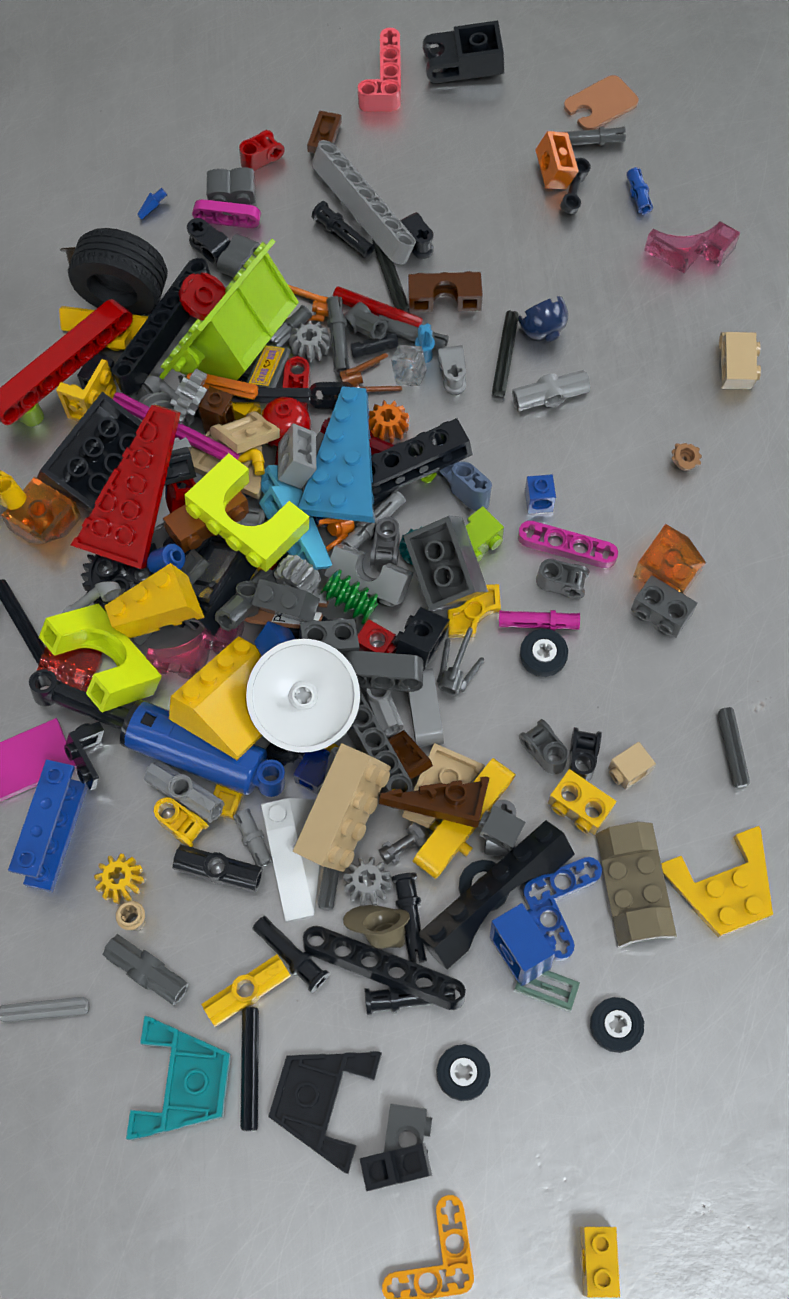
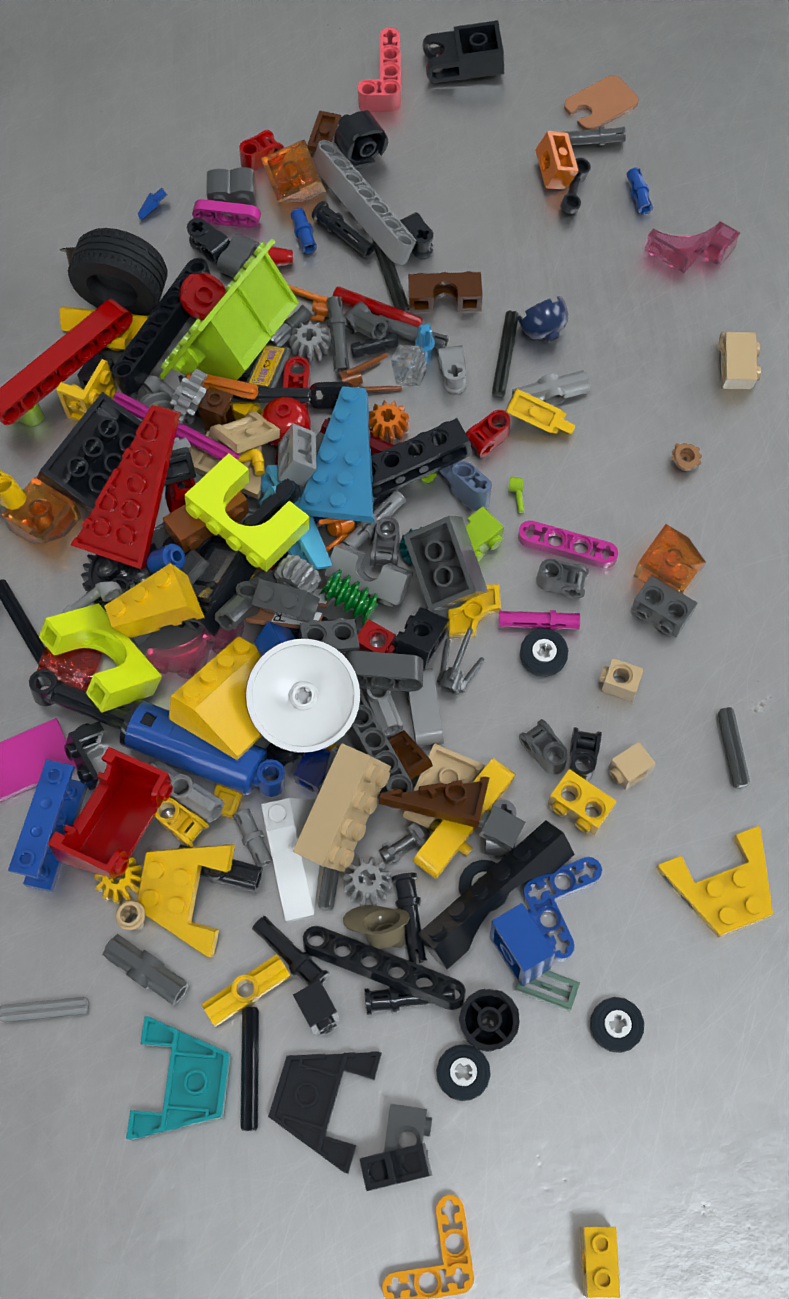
(113, 816): none -> red windscreen
(171, 887): none -> yellow wing
(281, 256): none -> red cone
(285, 492): none -> black hinge
(293, 173): none -> clear orange slope
(303, 231): none -> blue pin
(317, 1008): none -> black brick
(360, 138): none -> black brick
(486, 436): none -> red piece
(493, 1006): none -> black cylinder
(516, 485): none -> lime hand
(538, 413): none -> yellow hinge
(540, 494): blue brick -> none
(629, 672): none -> tan brick
(635, 883): dark tan piece -> none

